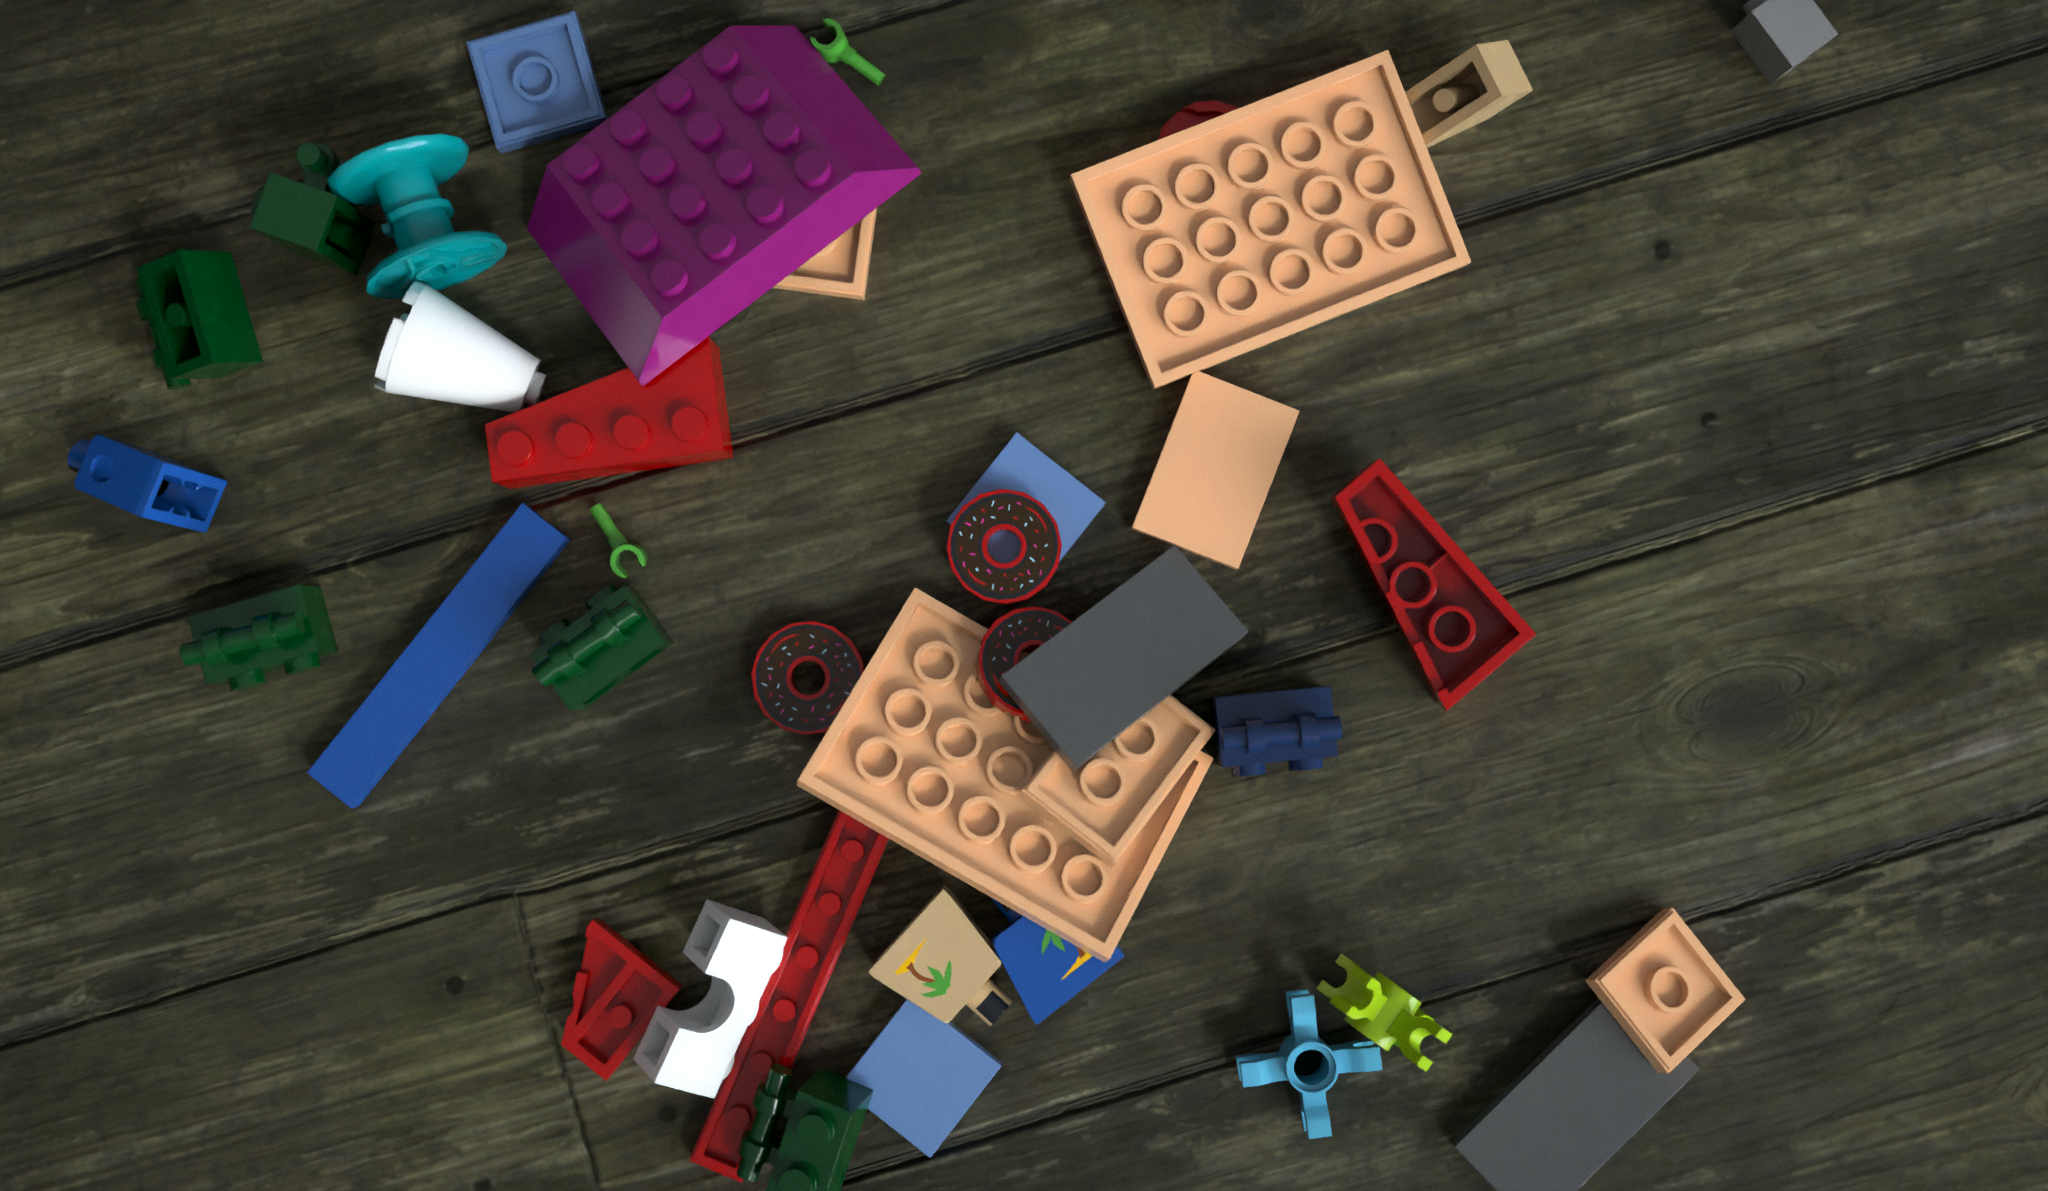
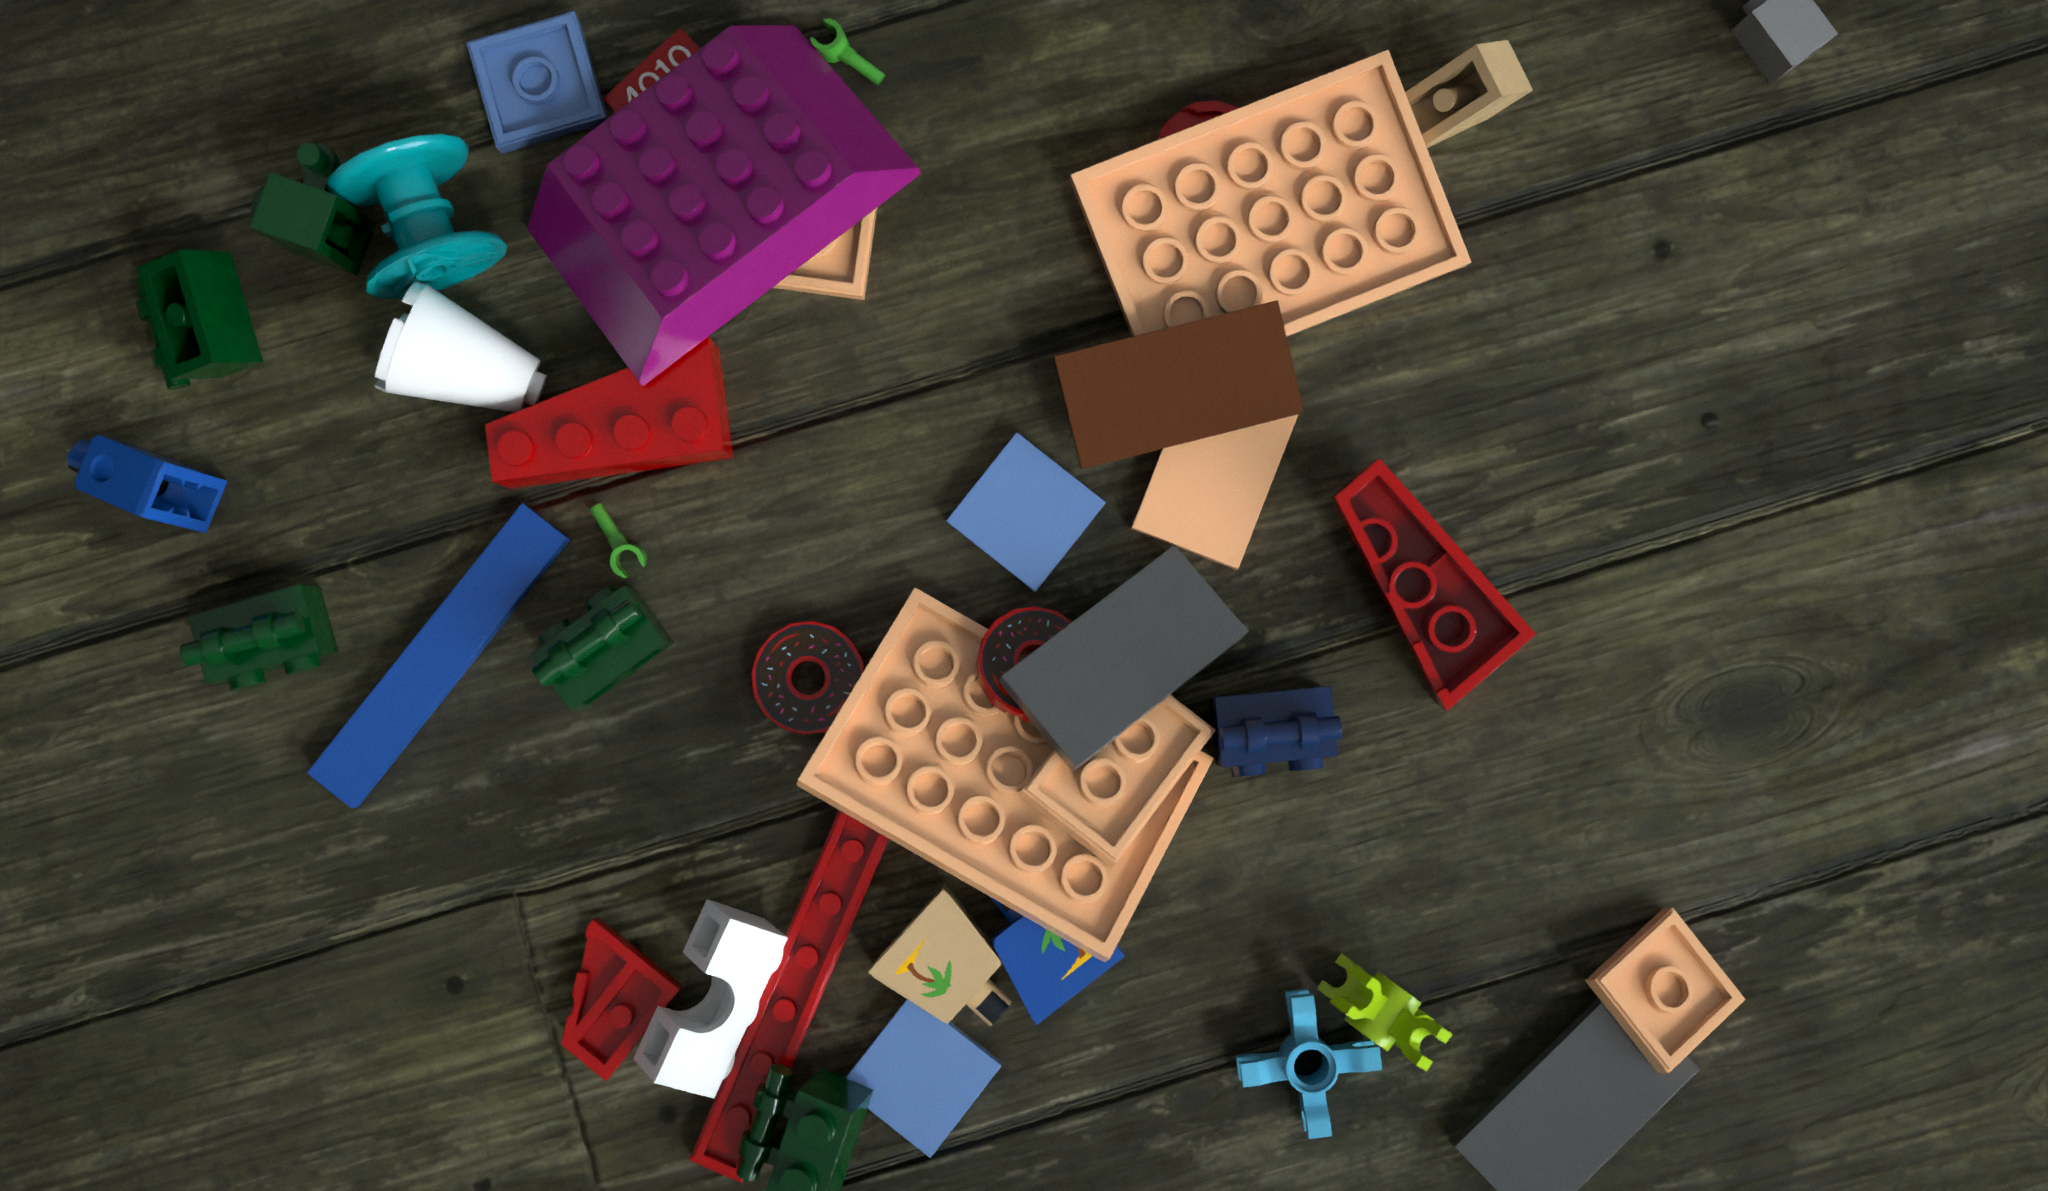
(654, 67): none -> red sticker
(1004, 512): tile -> none
(1178, 384): none -> reddish brown tile

